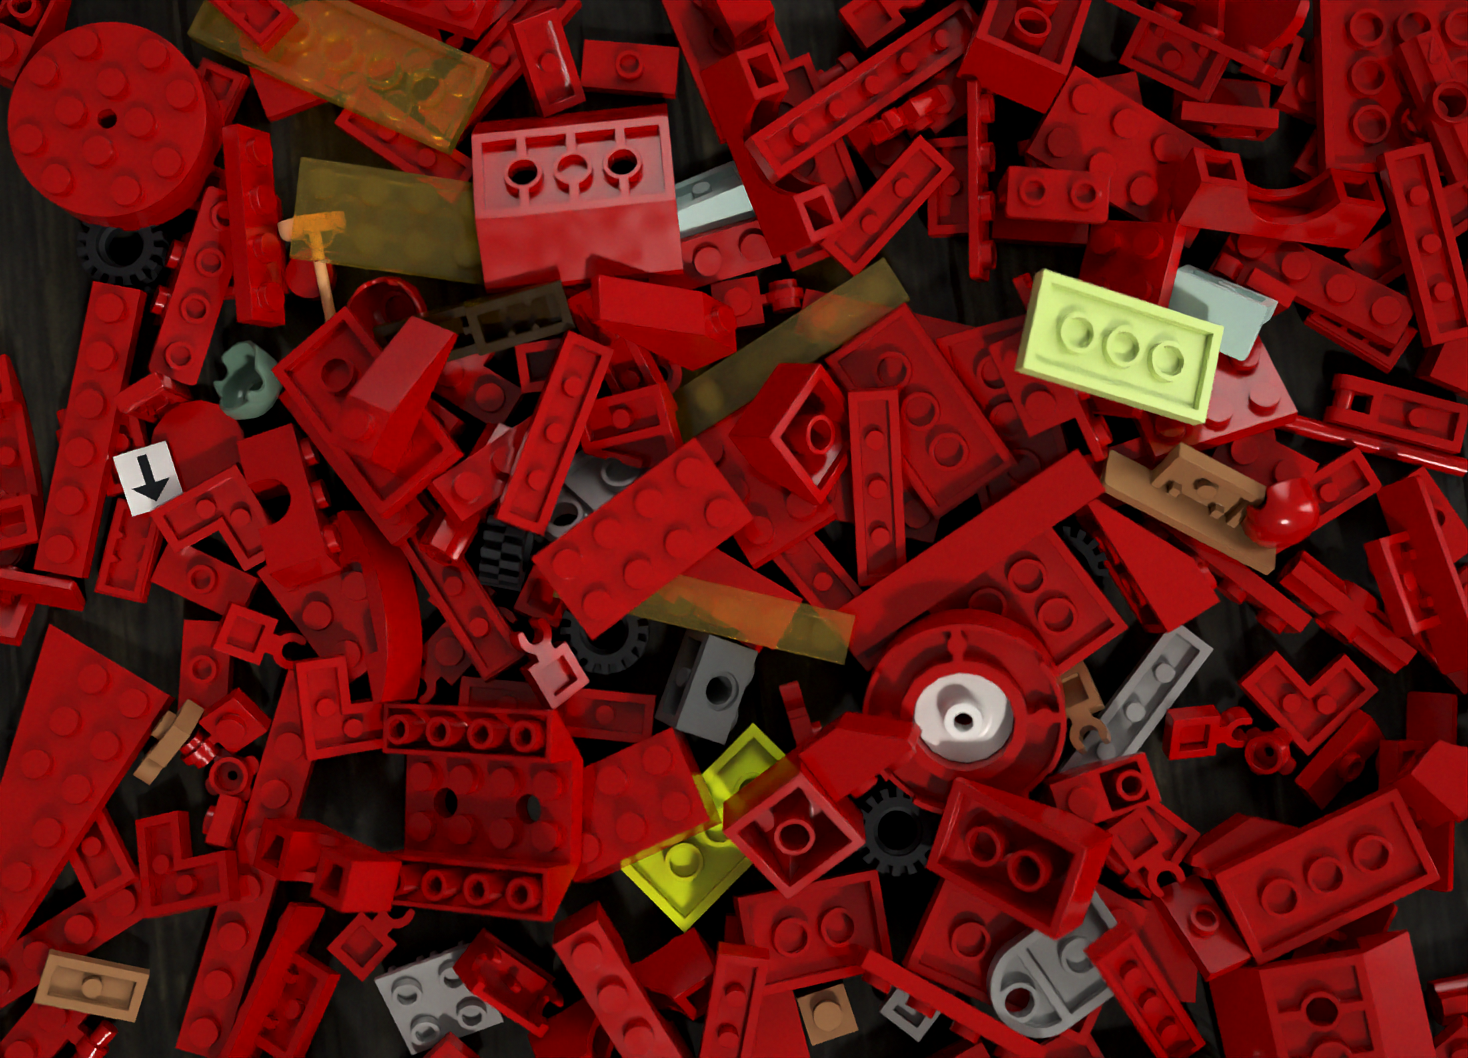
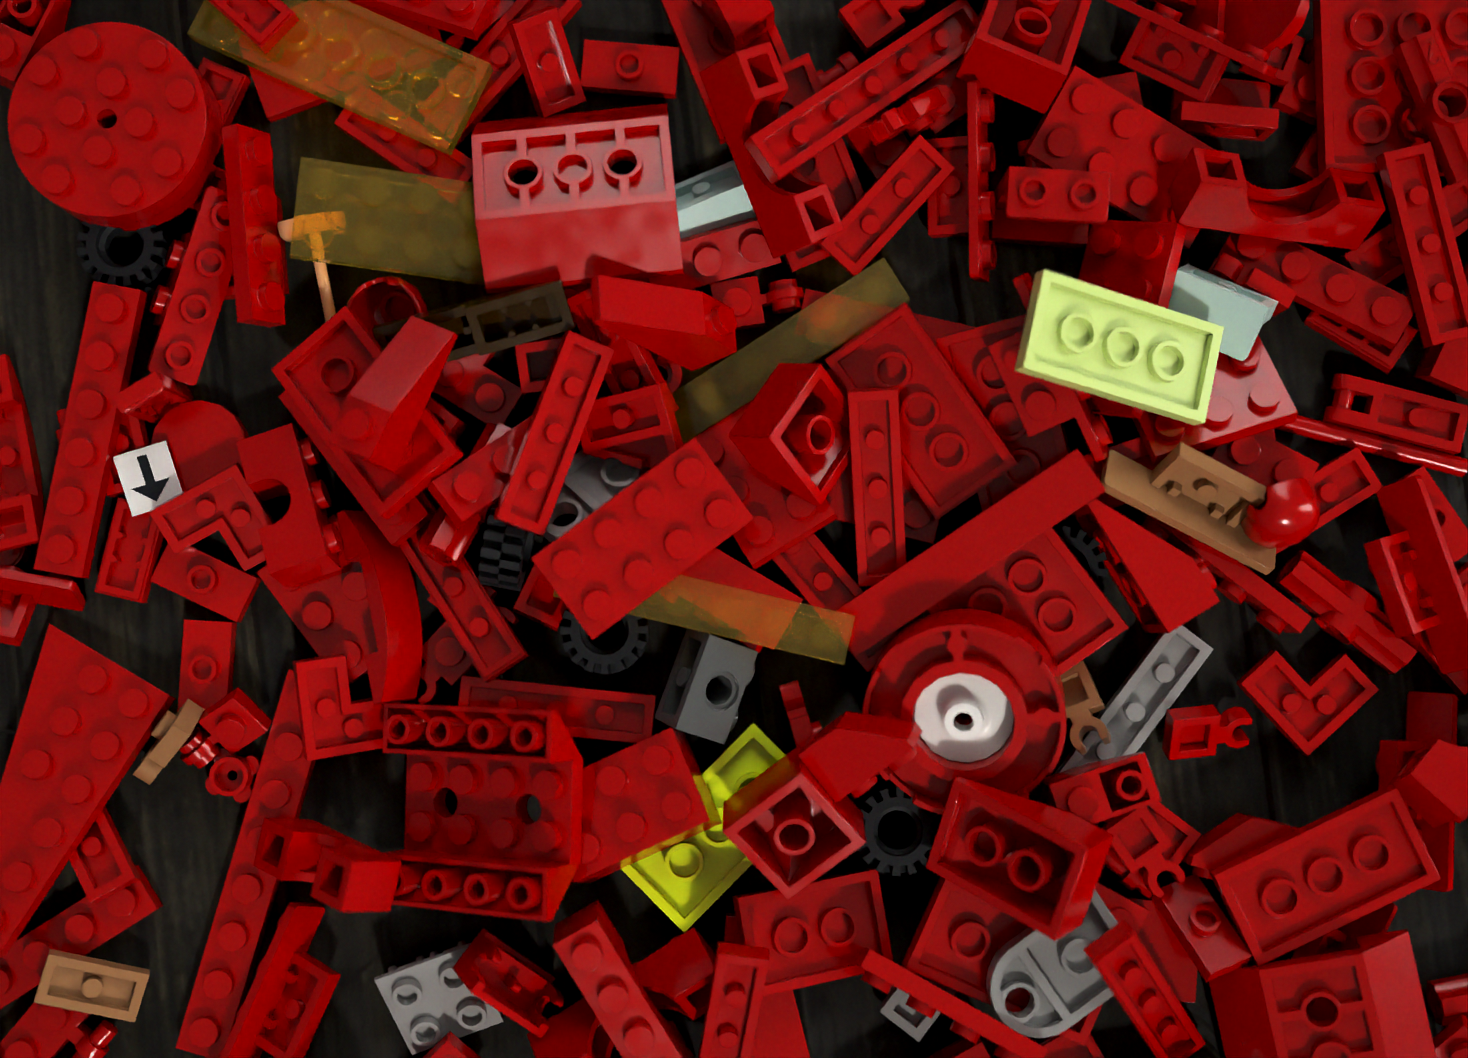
(170, 874): red plate -> none
(224, 822): red plate -> none
(249, 383): sand green hair -> none
(251, 635): red plate -> none
(303, 280): red tile -> none
(367, 941): red plate -> none
(552, 667): red plate -> none
(827, 1012): medium nougat plate -> none
(1260, 761): red plate -> none
(1340, 759): red plate -> none

